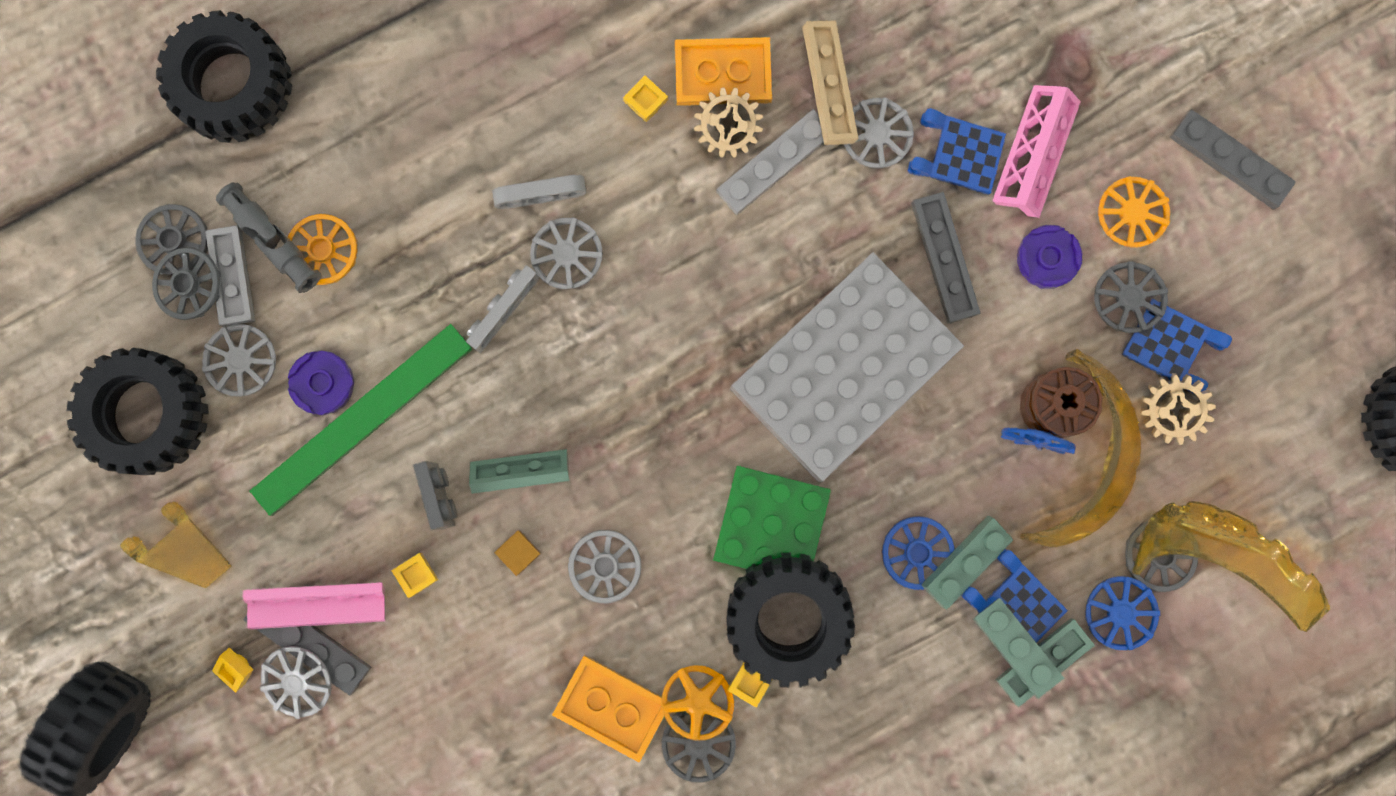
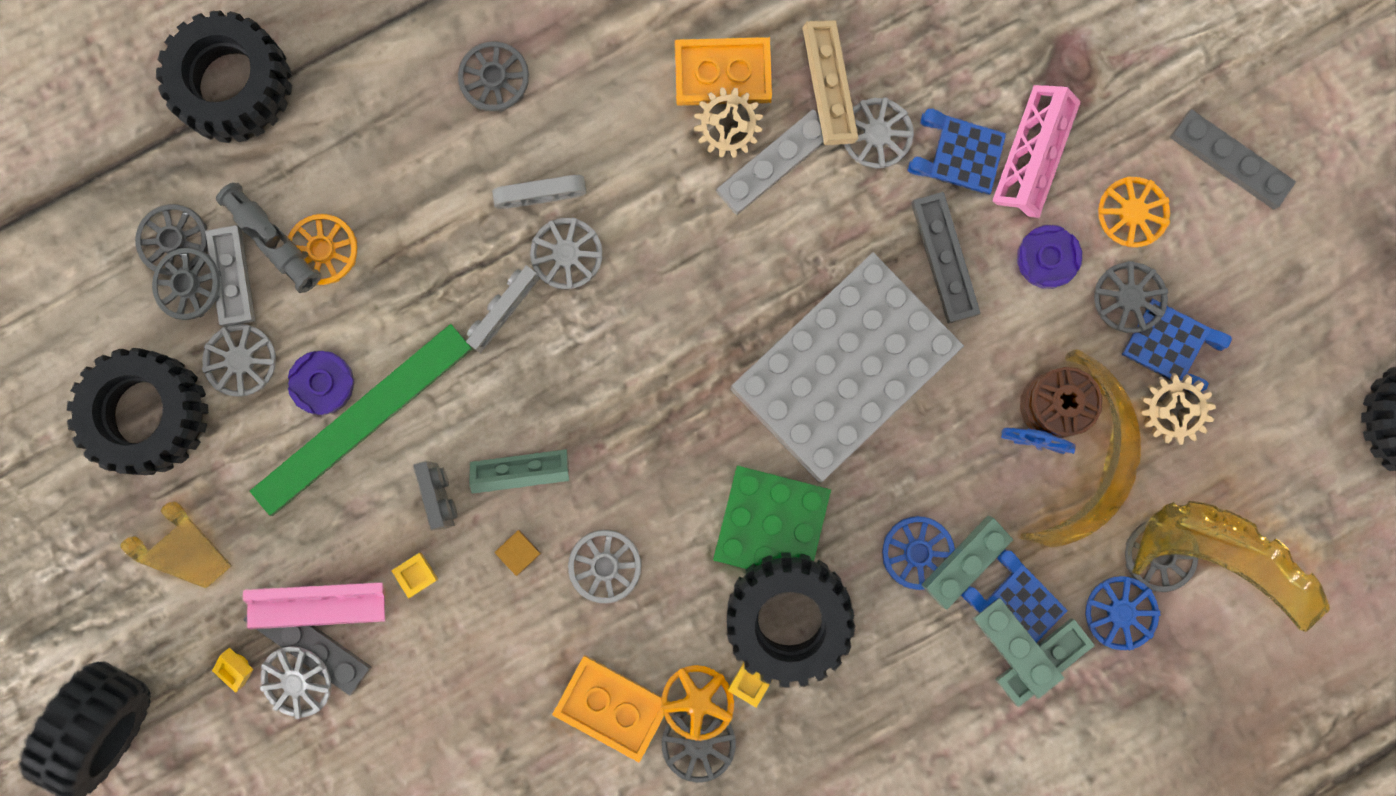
(493, 77): none -> dark grey wheel
(645, 98): yellow plate -> none

